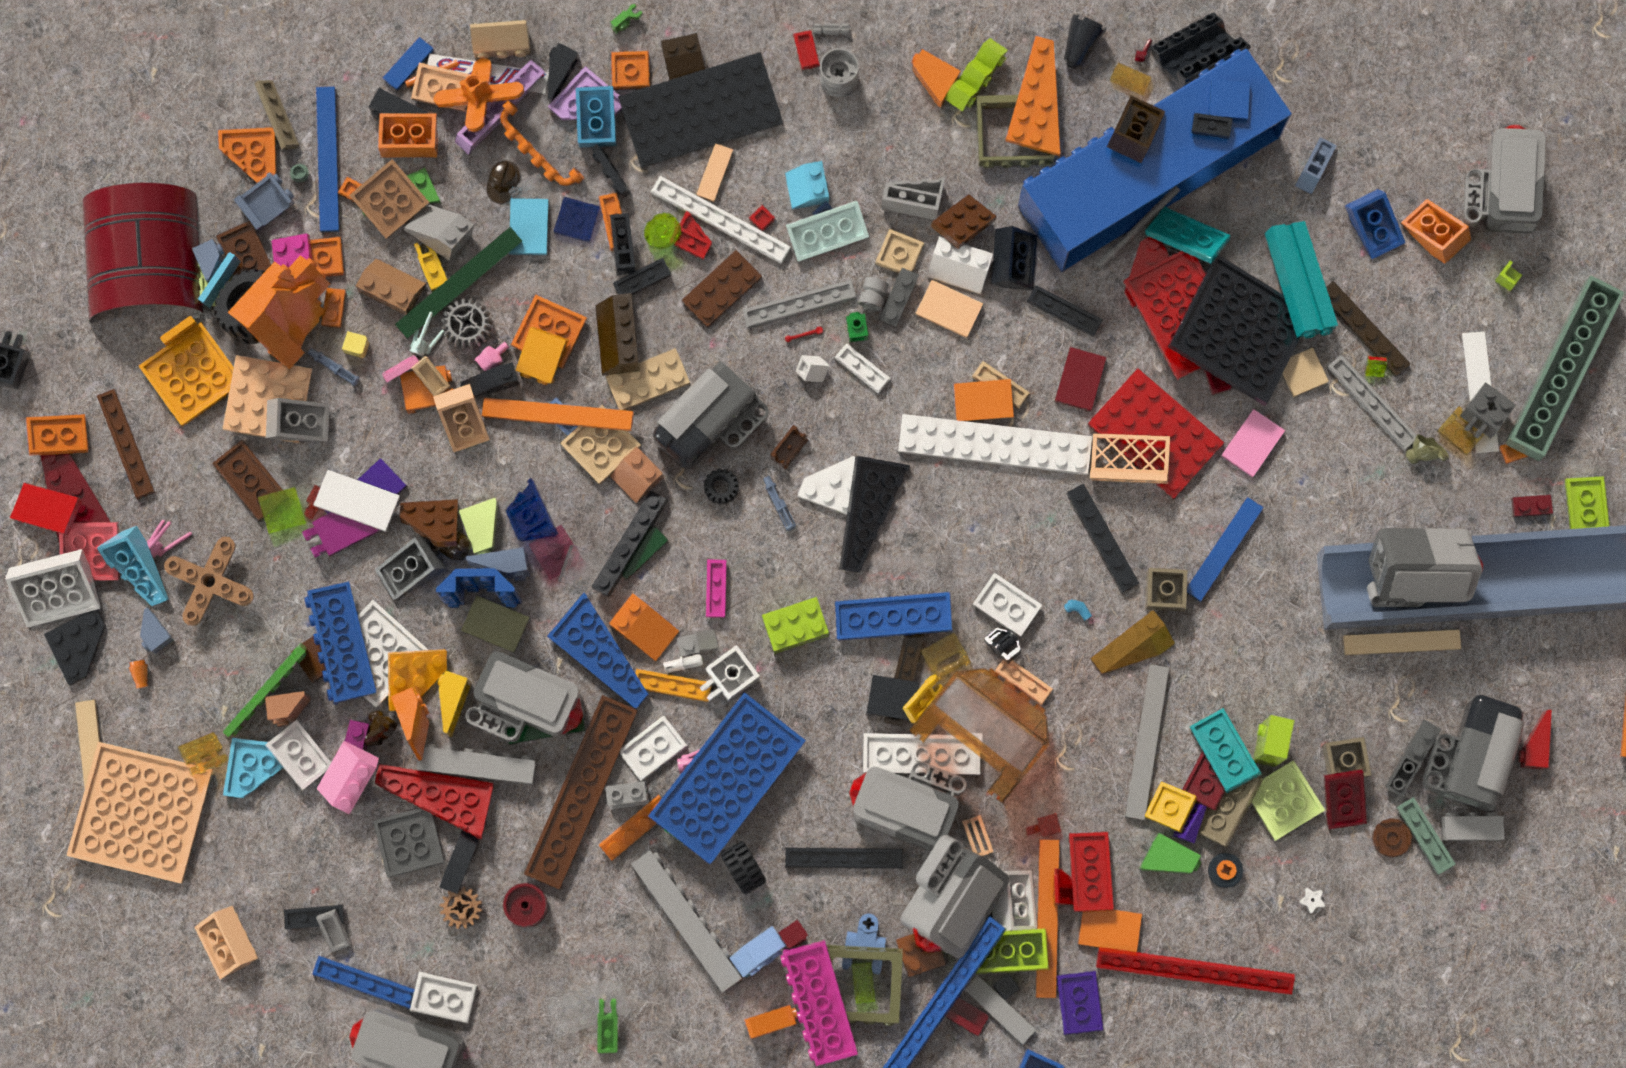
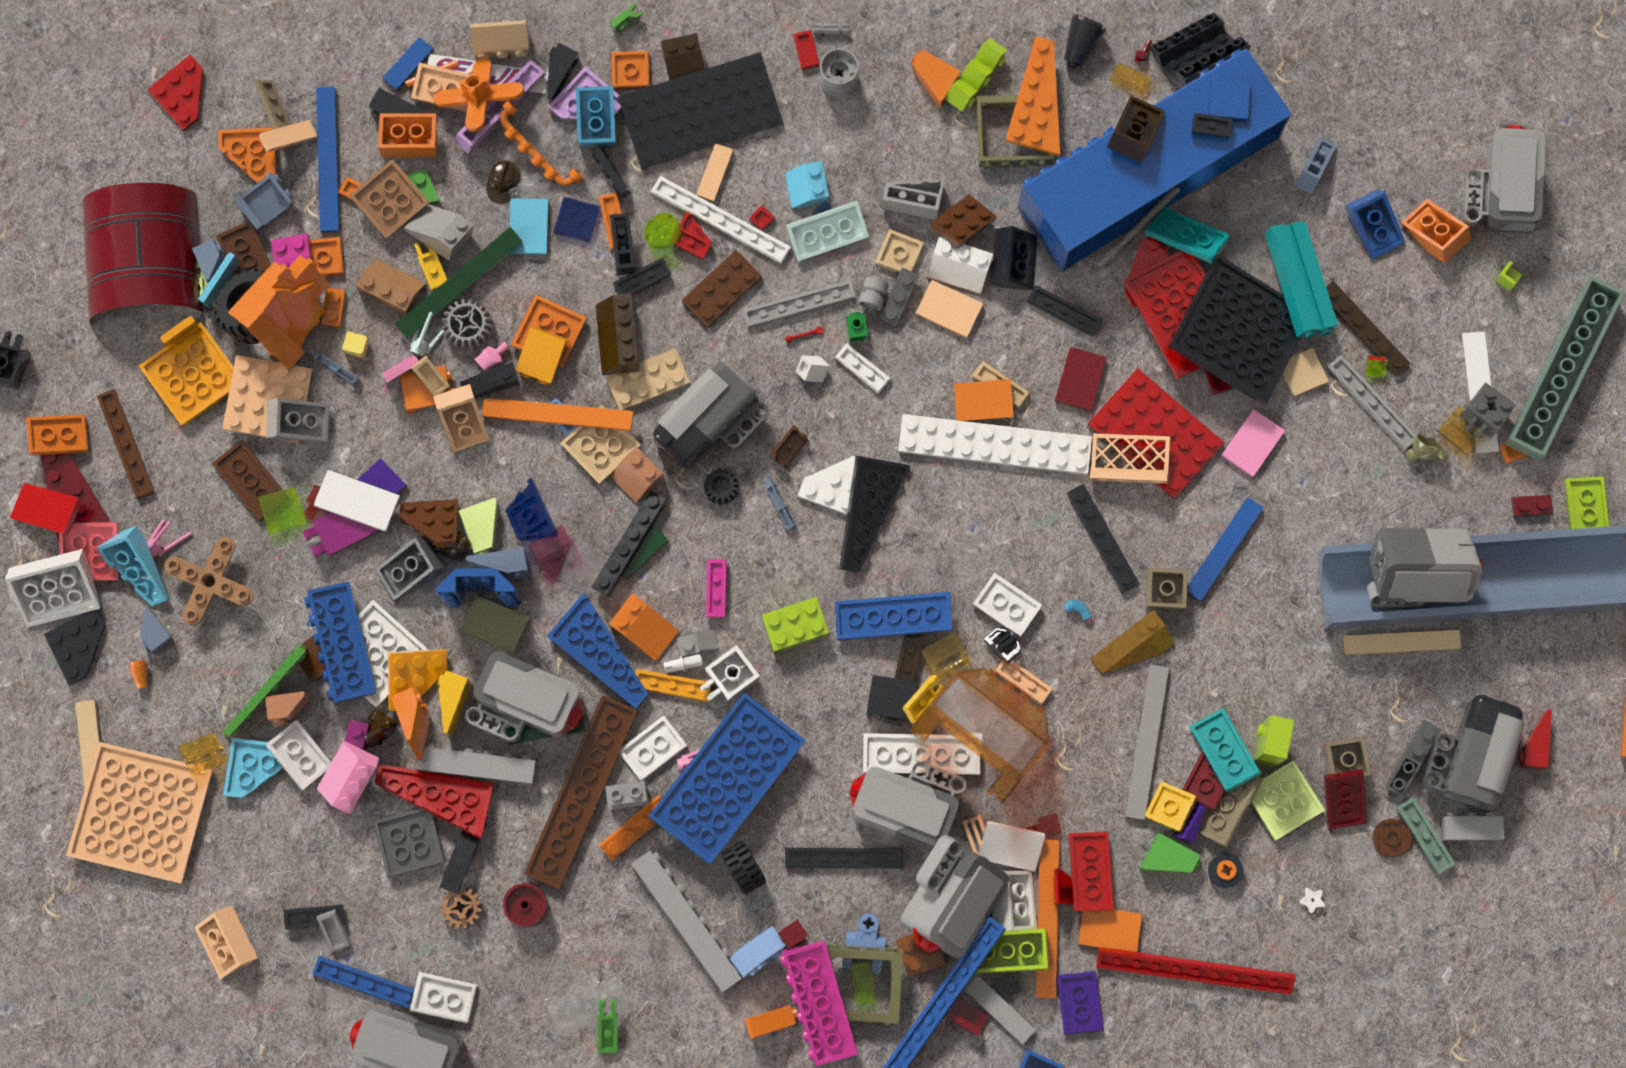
(180, 92): none -> red plate
(288, 136): none -> light nougat tile
(299, 173): sand green plate -> none
(1011, 846): none -> white tile

